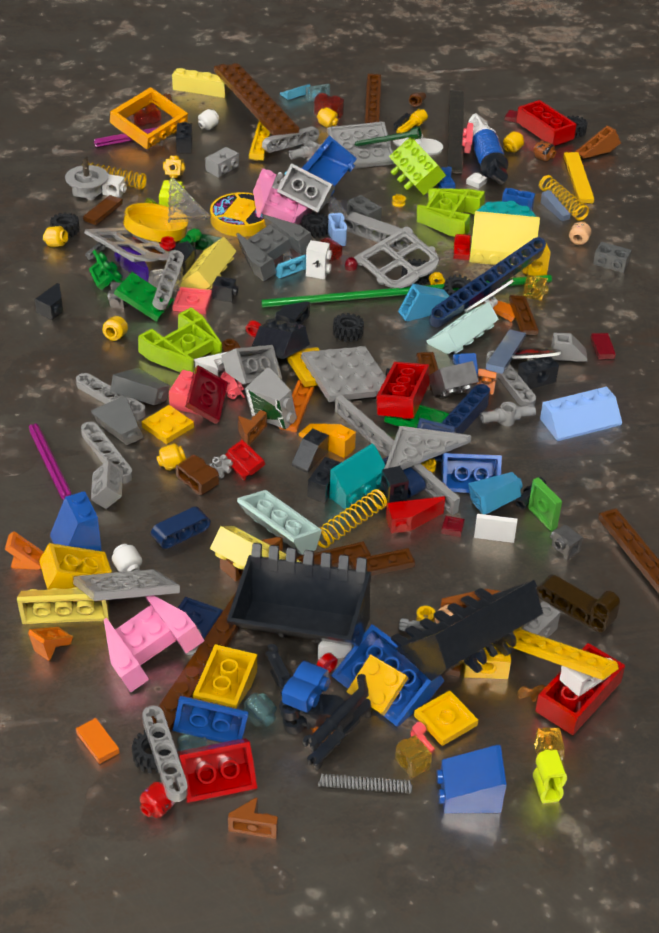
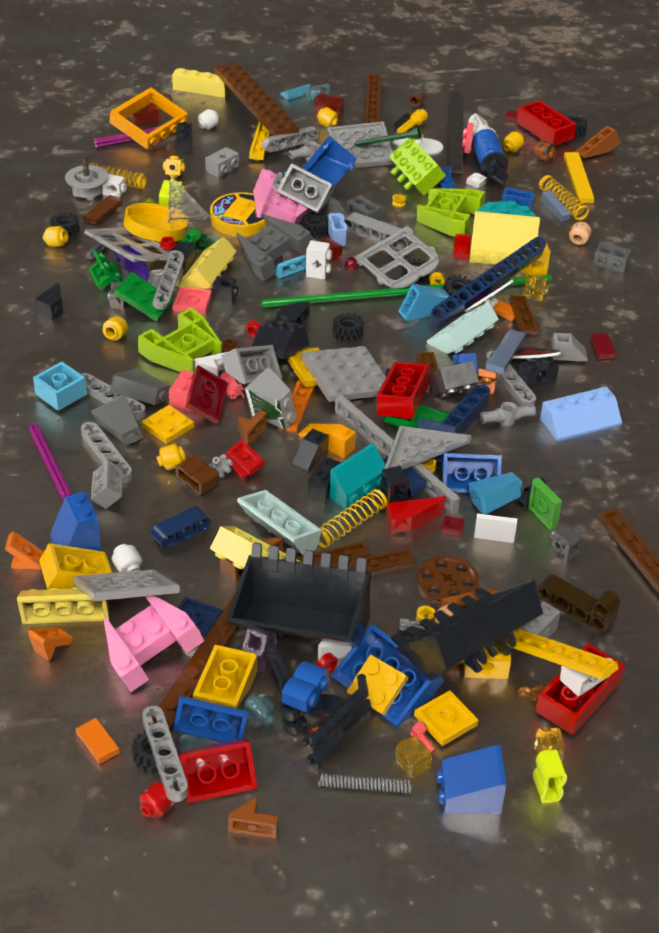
(60, 385): none -> medium azure brick
(257, 642): none -> clear purple brick
(453, 579): none -> reddish brown wedge

